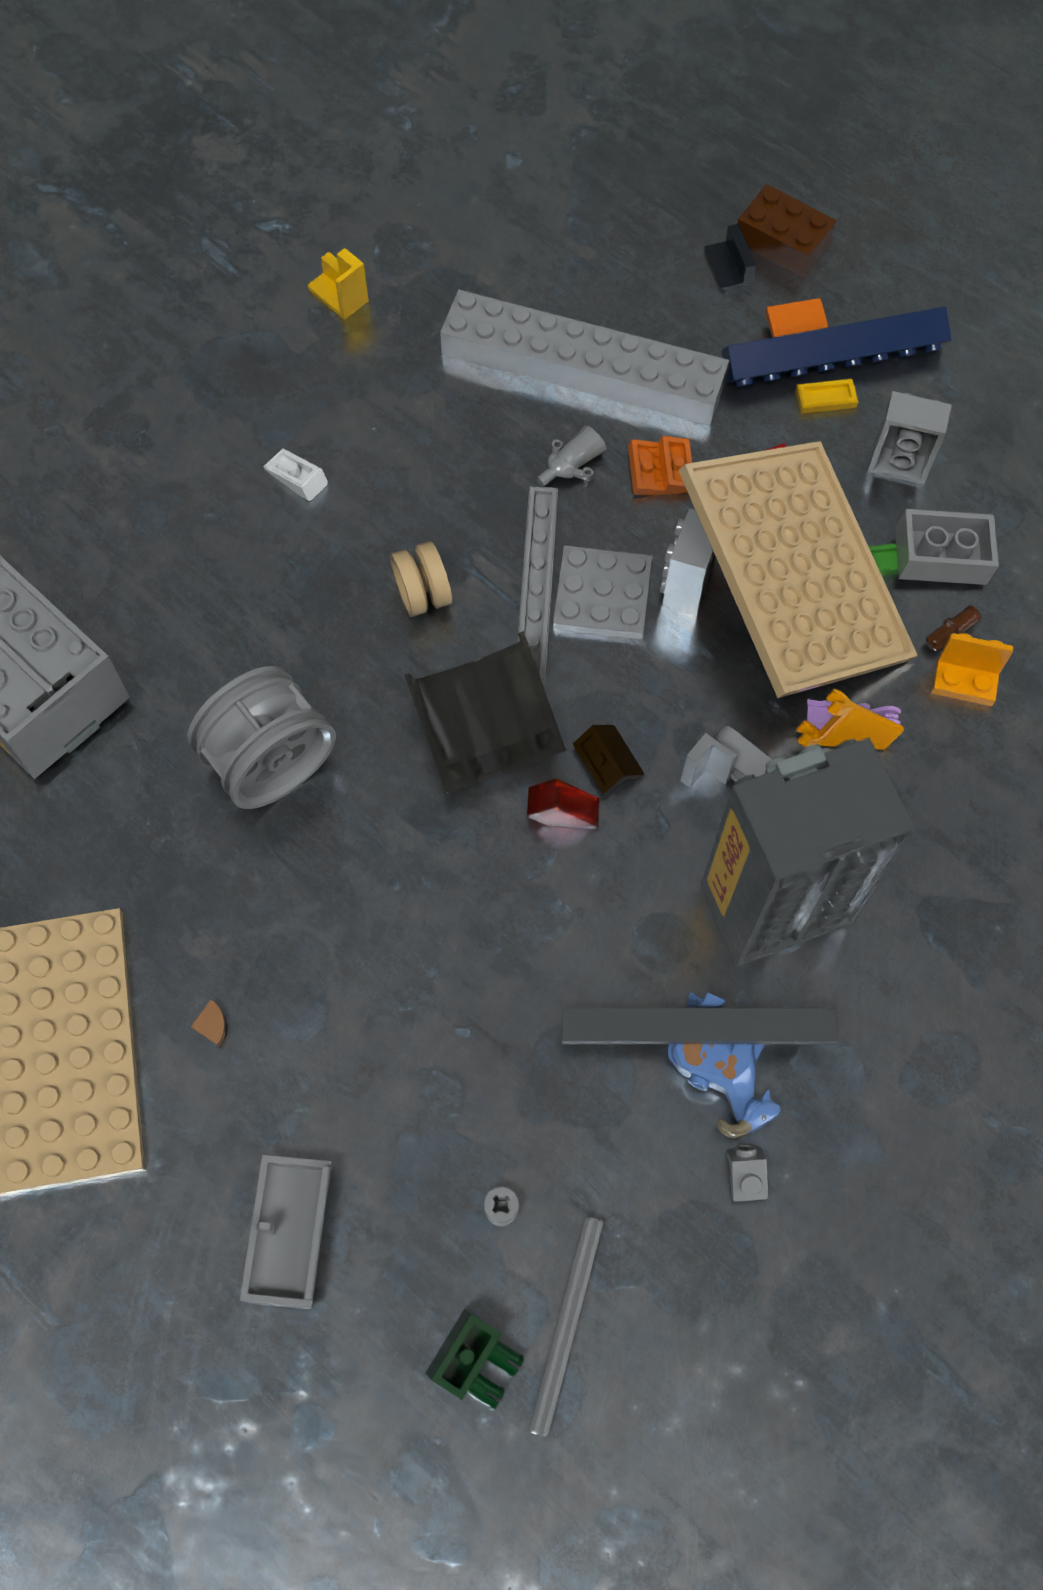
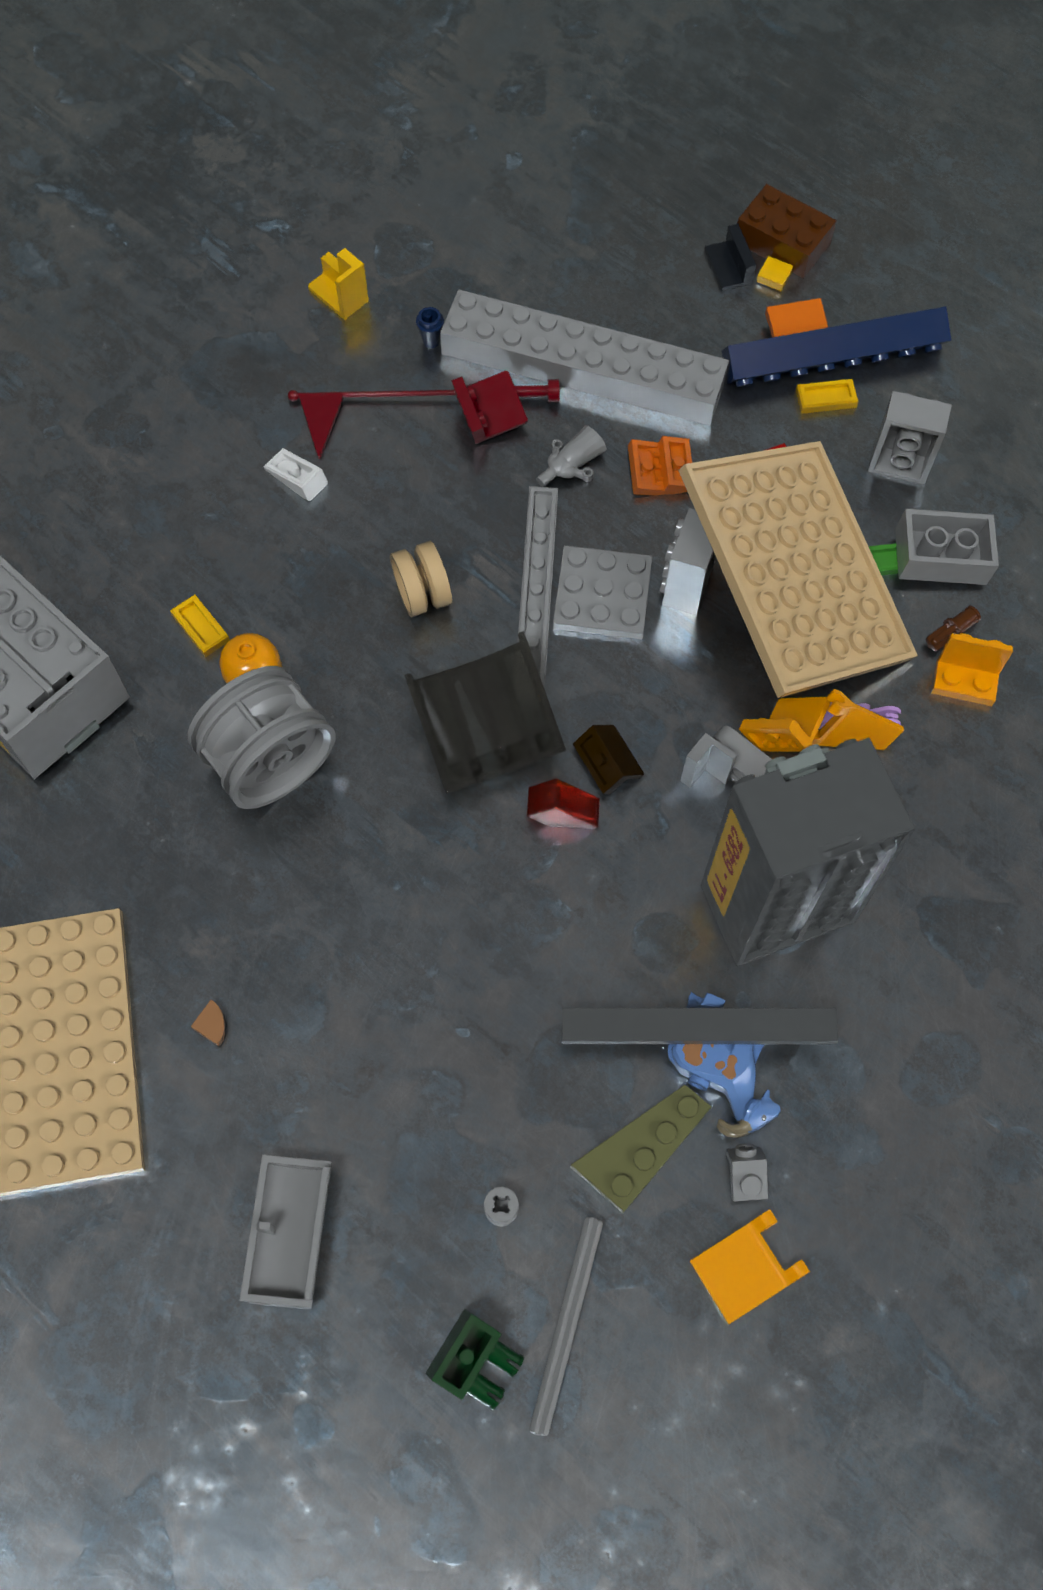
(200, 625): none -> yellow tile
(247, 653): none -> light orange cylinder
(323, 407): none -> dark red piece
(430, 325): none -> dark blue cone
(490, 406): none -> dark red bracket
(637, 1152): none -> olive wing
(743, 1269): none -> light orange flag
(774, 273): none -> yellow tile
(790, 725): none -> light orange bracket

